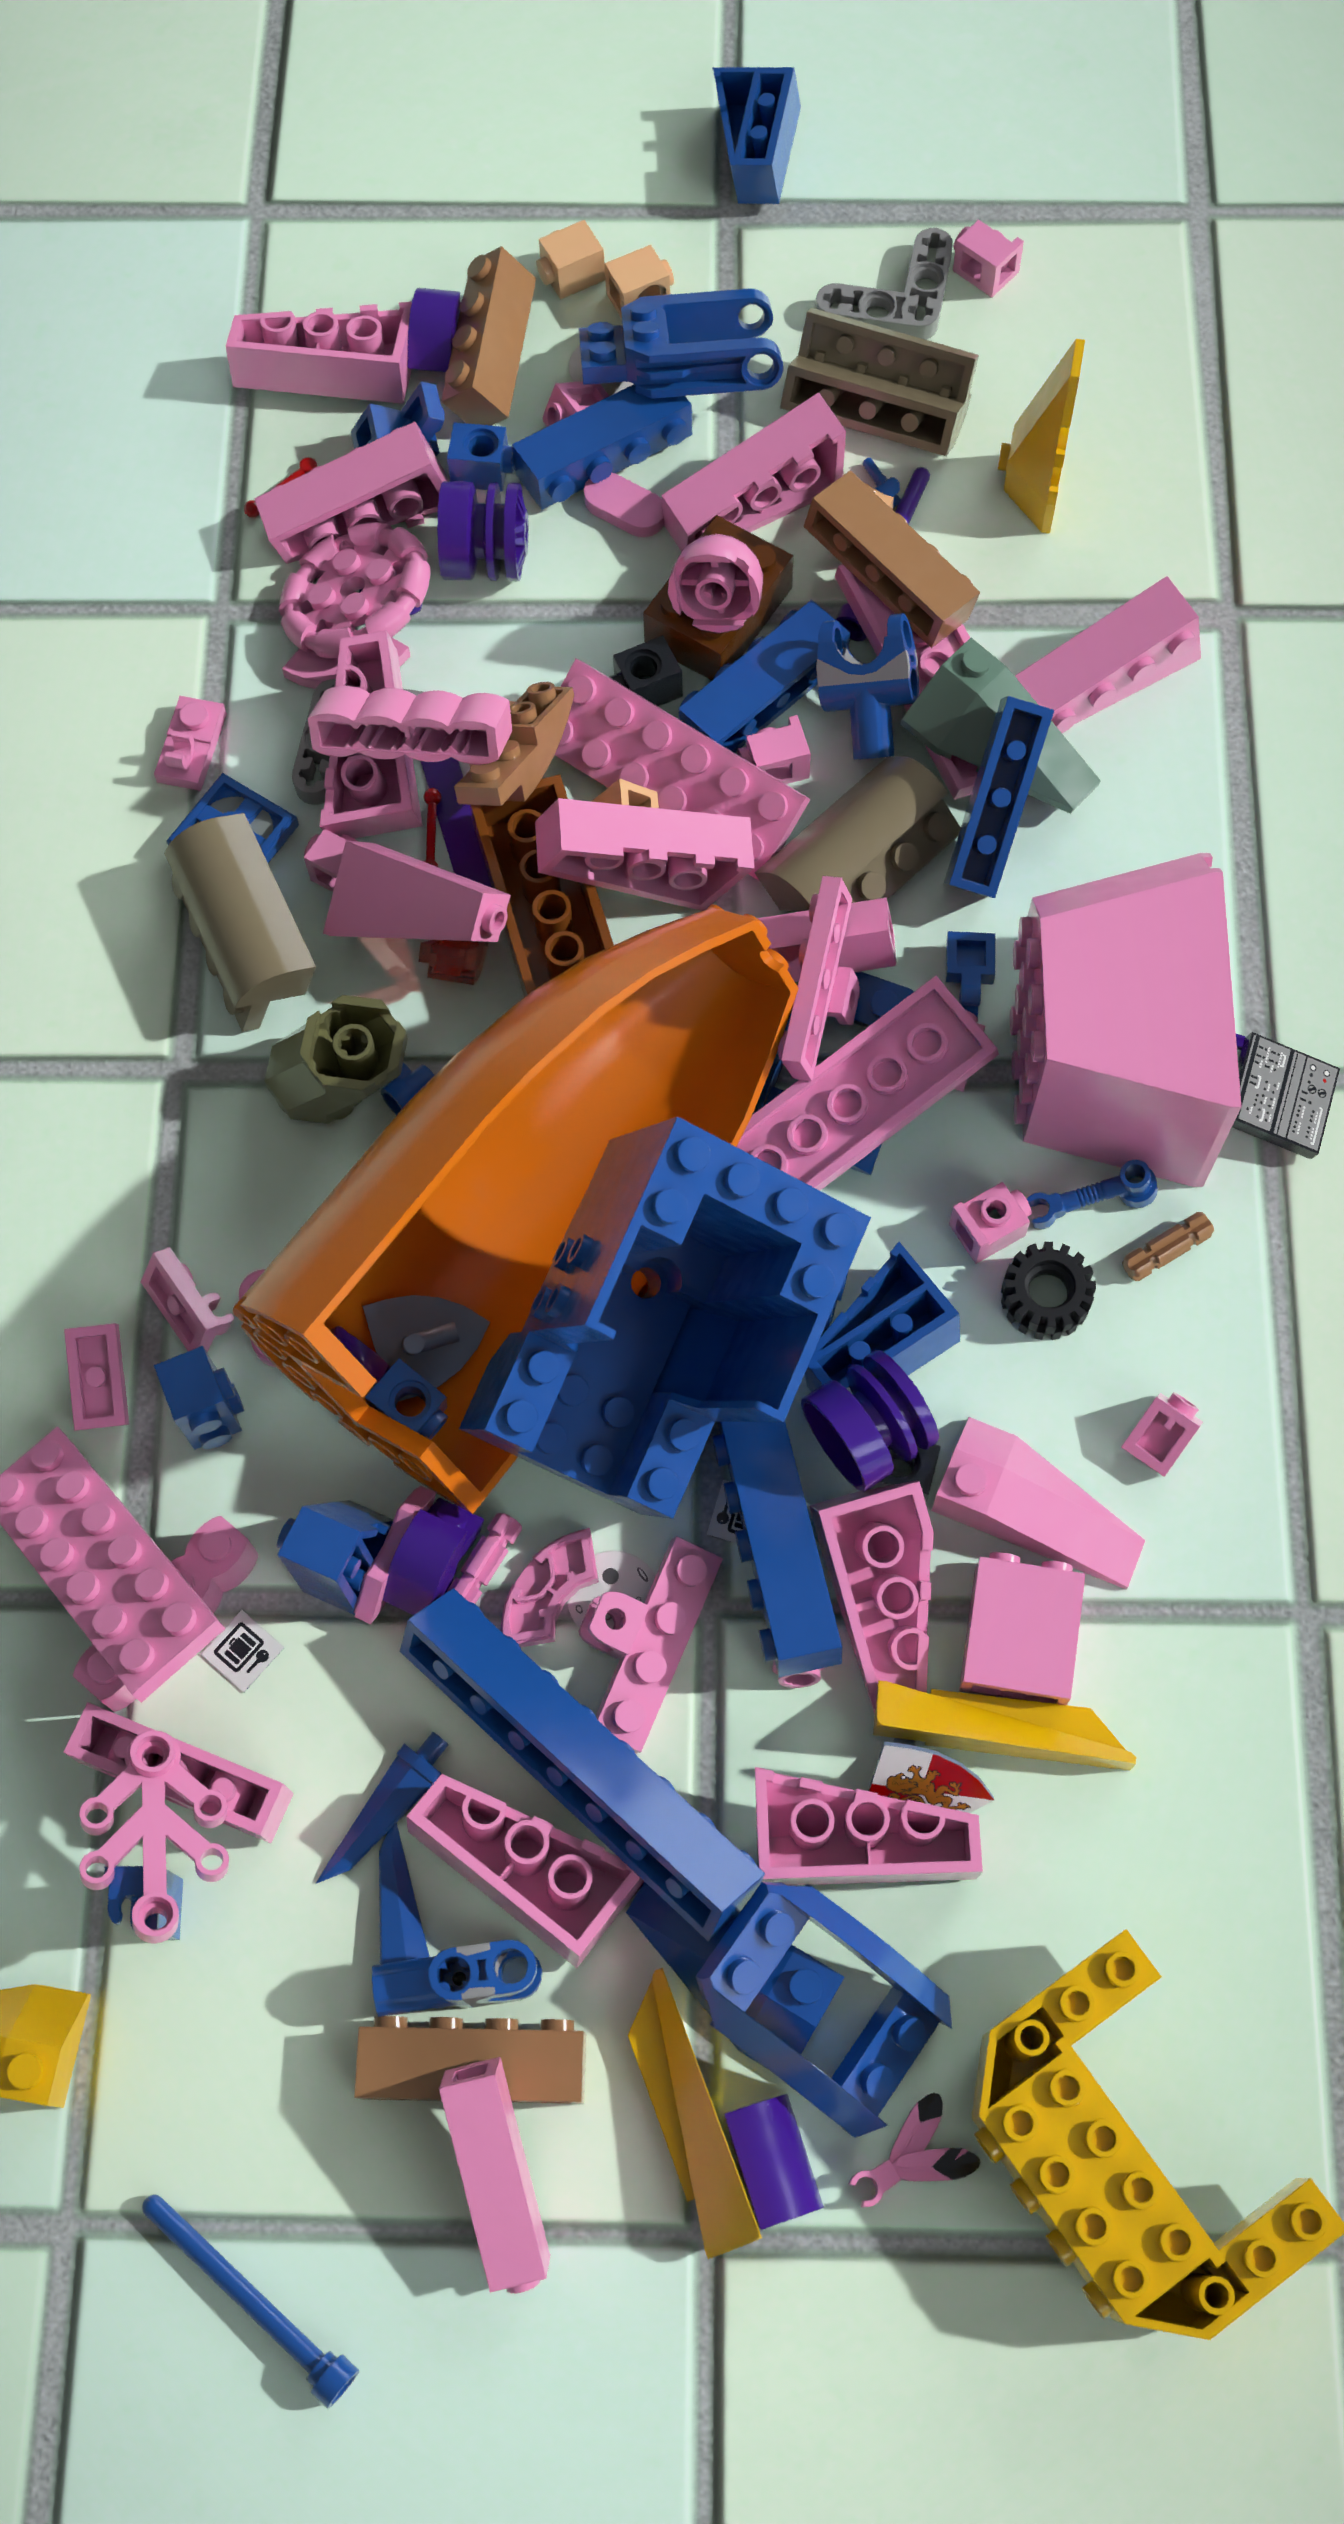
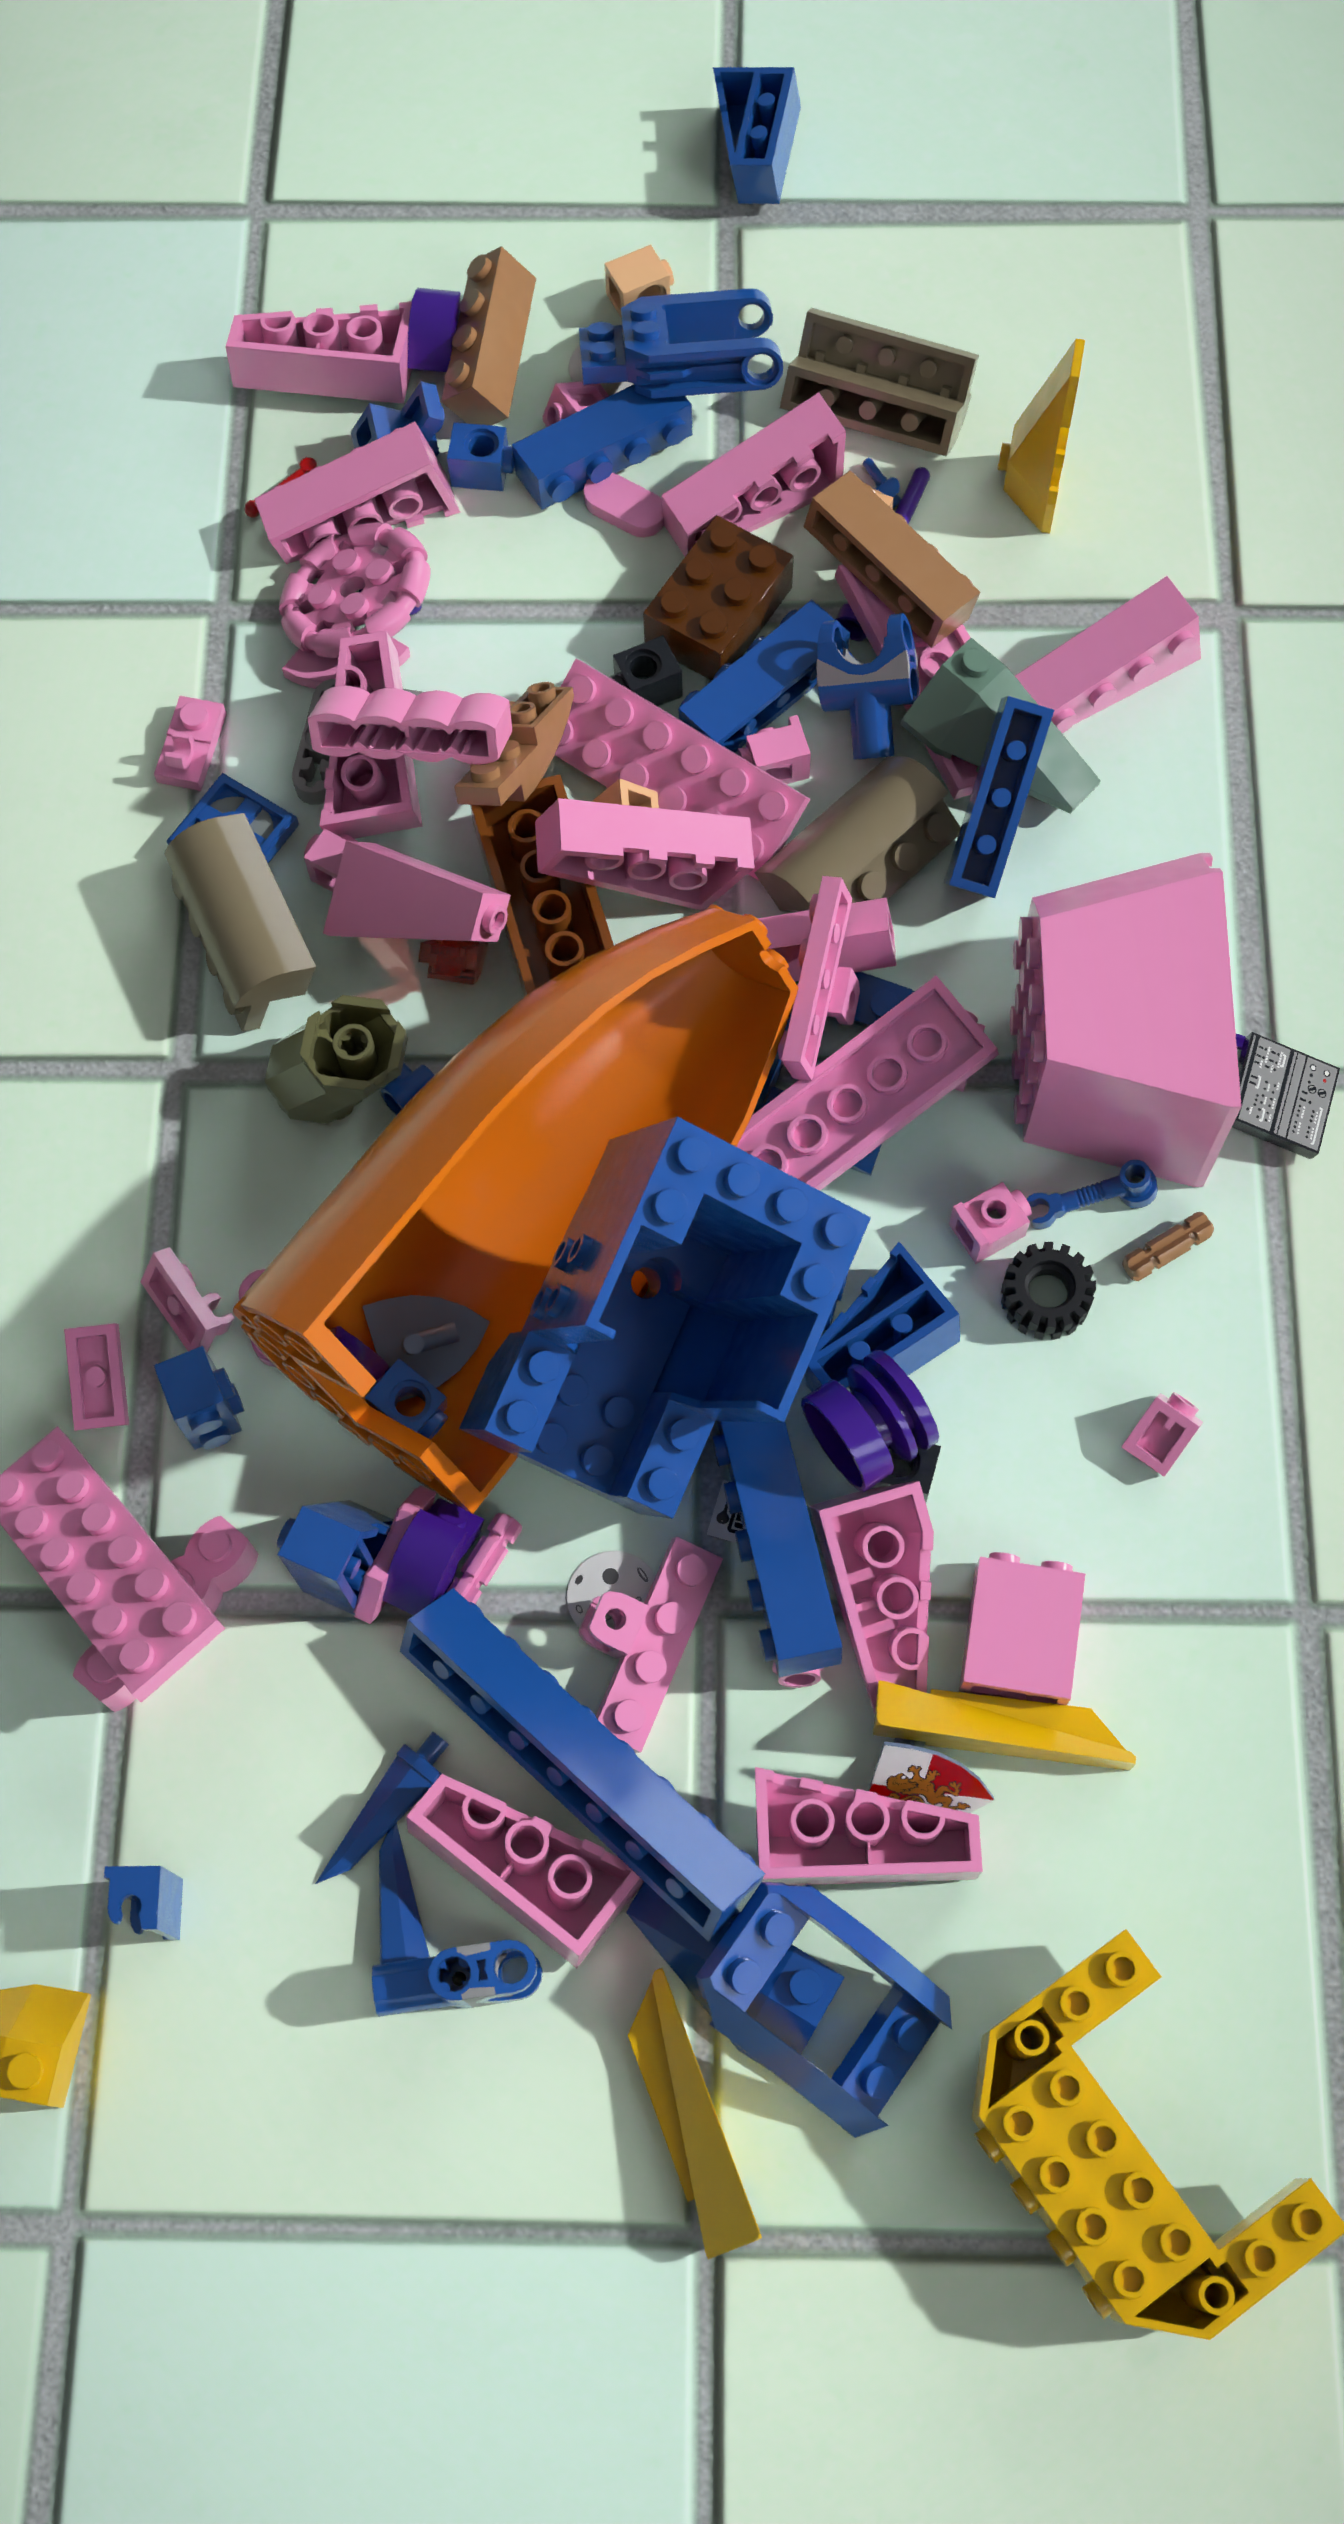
(153, 1824): bright pink plant -> none
(242, 1651): white sticker -> none
(253, 1800): bright pink brick -> none
(327, 2373): blue piece -> none
(411, 2062): medium nougat brick -> none
(432, 798): red hinge -> none
(456, 821): dark purple sticker -> none
(481, 531): dark purple wheel -> none
(495, 2176): bright pink brick -> none
(546, 1586): bright pink tile -> none
(571, 259): light nougat brick -> none
(716, 583): bright pink cylinder -> none
(773, 2161): dark purple brick -> none
(901, 306): light grey beam -> none
(909, 2158): bright pink piece -> none
(970, 963): blue plate -> none
(986, 257): bright pink brick -> none
(1022, 1498): bright pink wedge -> none

